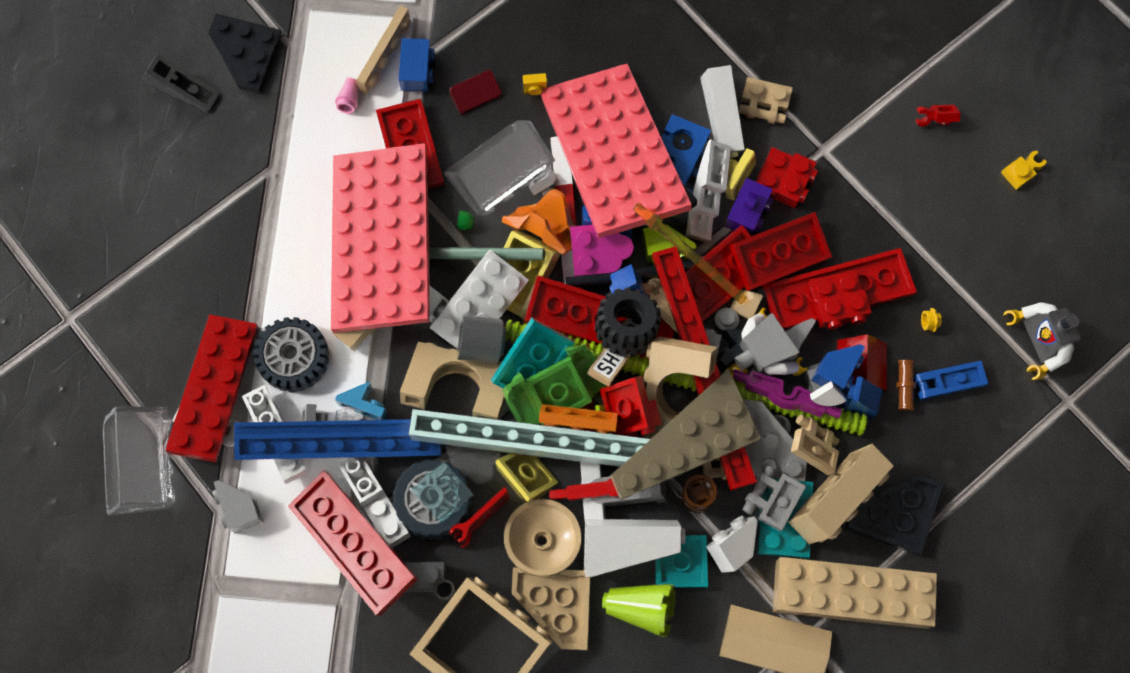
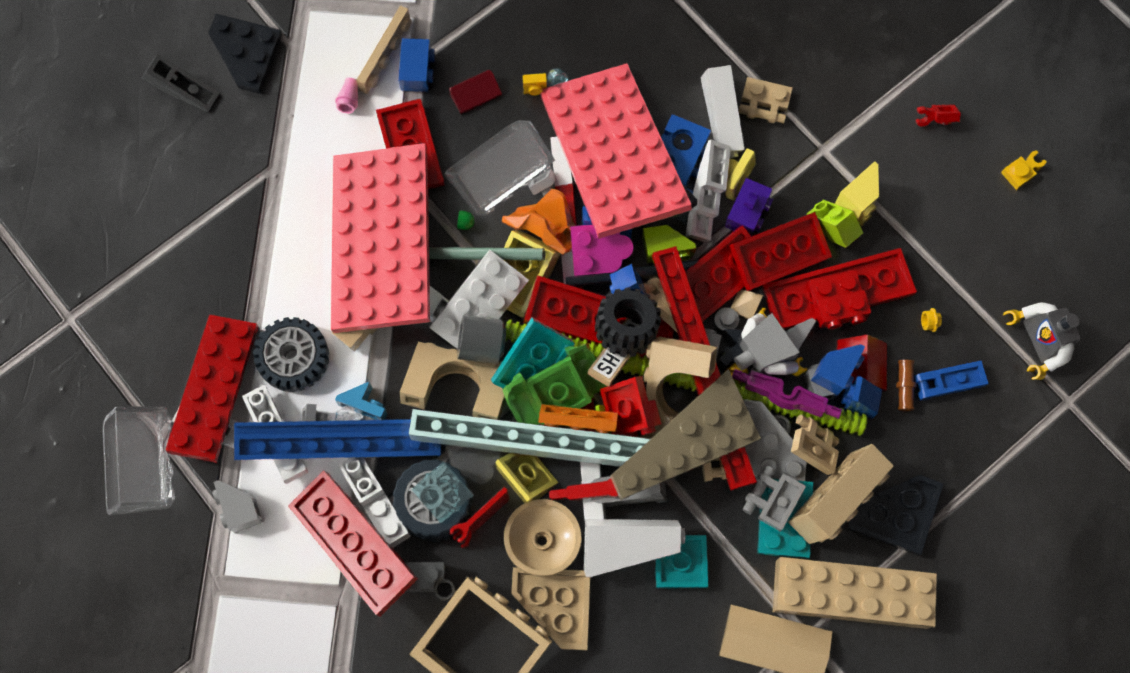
(559, 76): none -> clear light blue hinge
(642, 606): lime cone -> none
(654, 222): clear yellow bar -> none
(698, 493): reddish brown wheel -> none
(735, 545): white slope -> none
(787, 176): red plate -> none
(828, 395): white tile -> none
(837, 223): none -> lime slope
(861, 194): none -> light yellow slope

